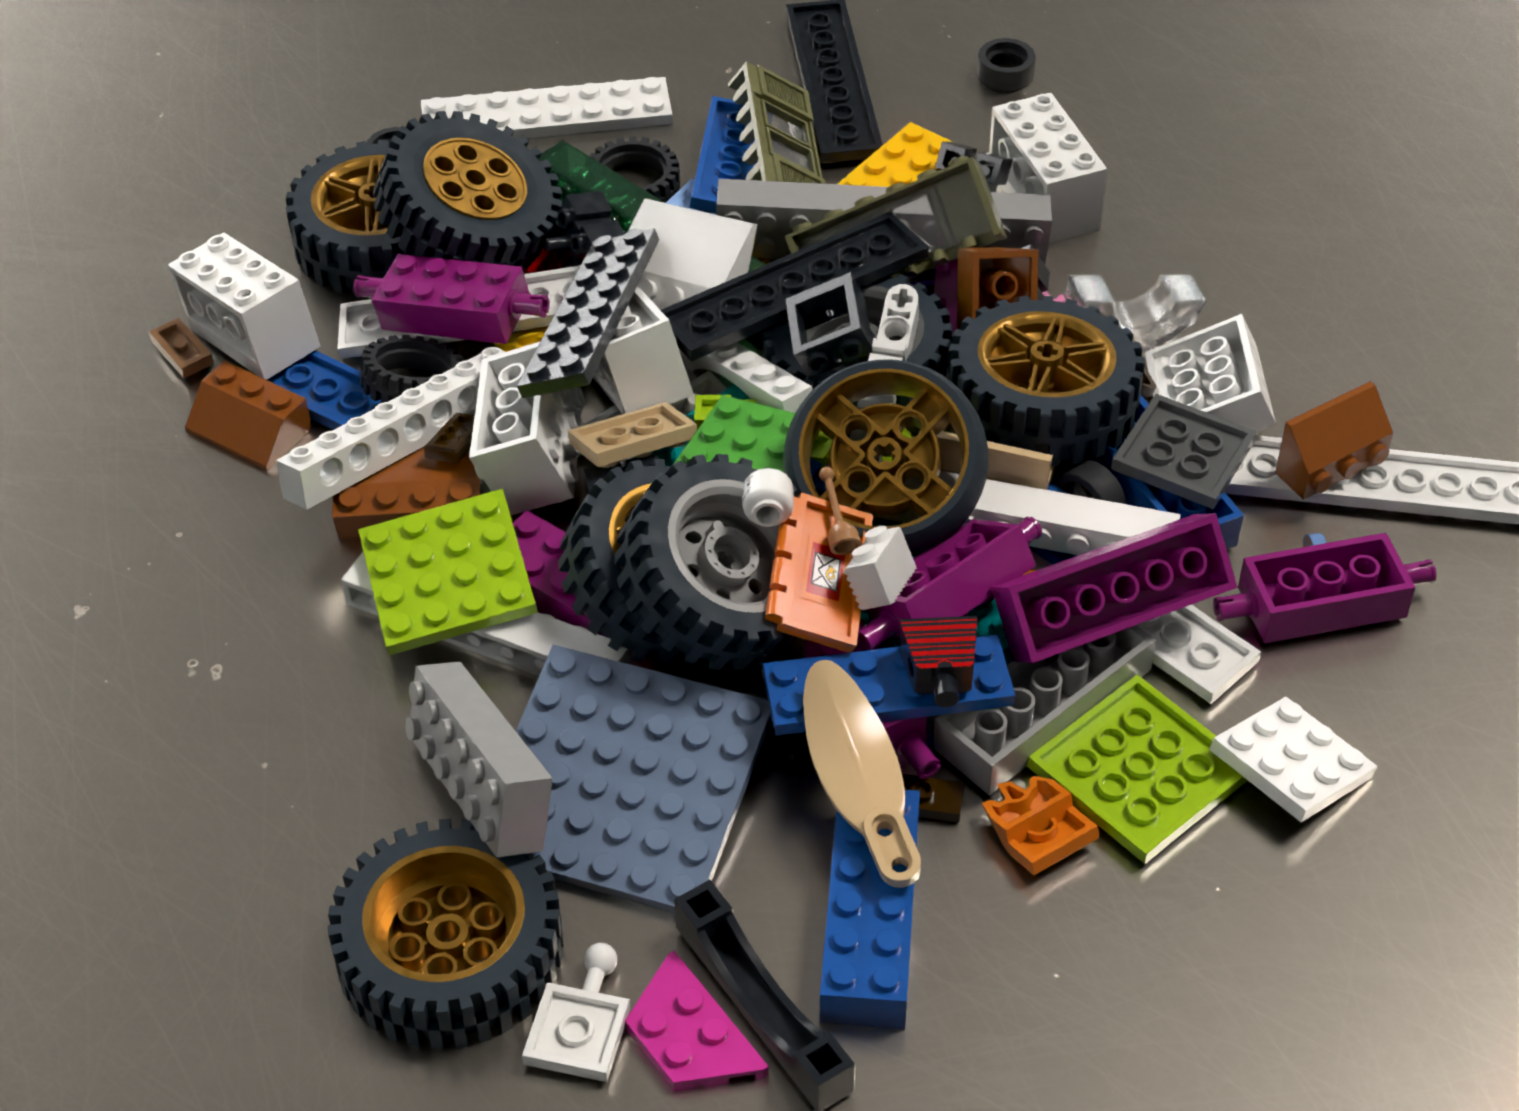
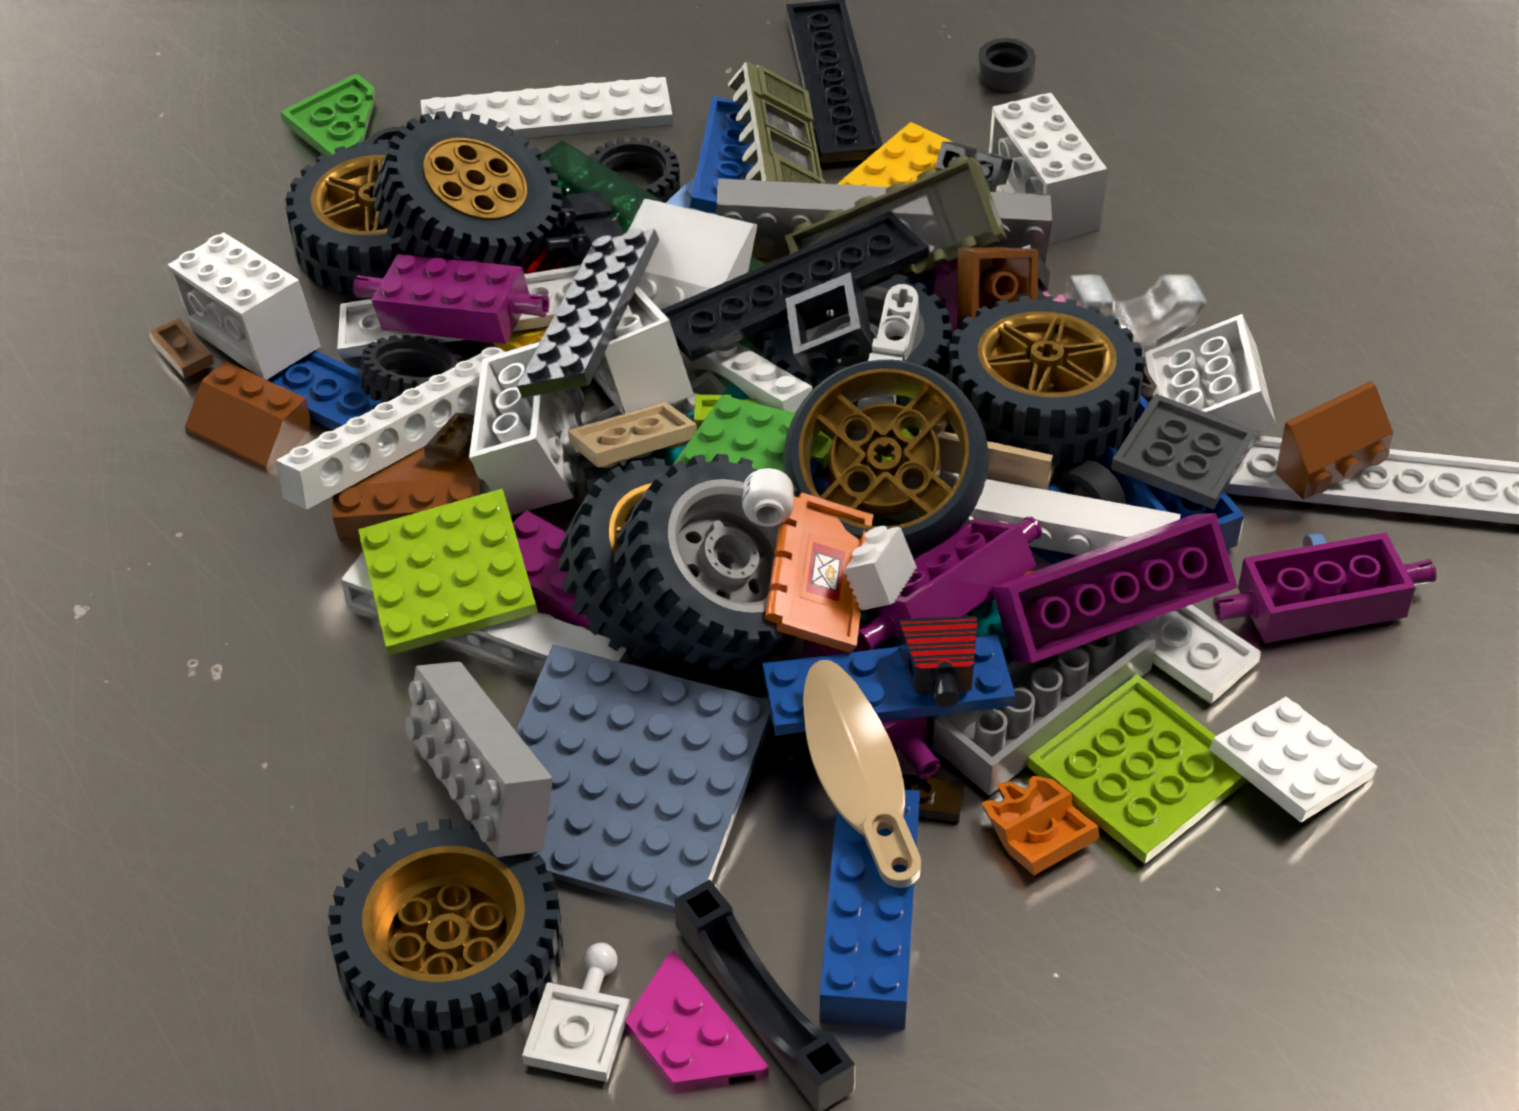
(334, 115): none -> bright green plate
(842, 536): medium nougat hinge -> none

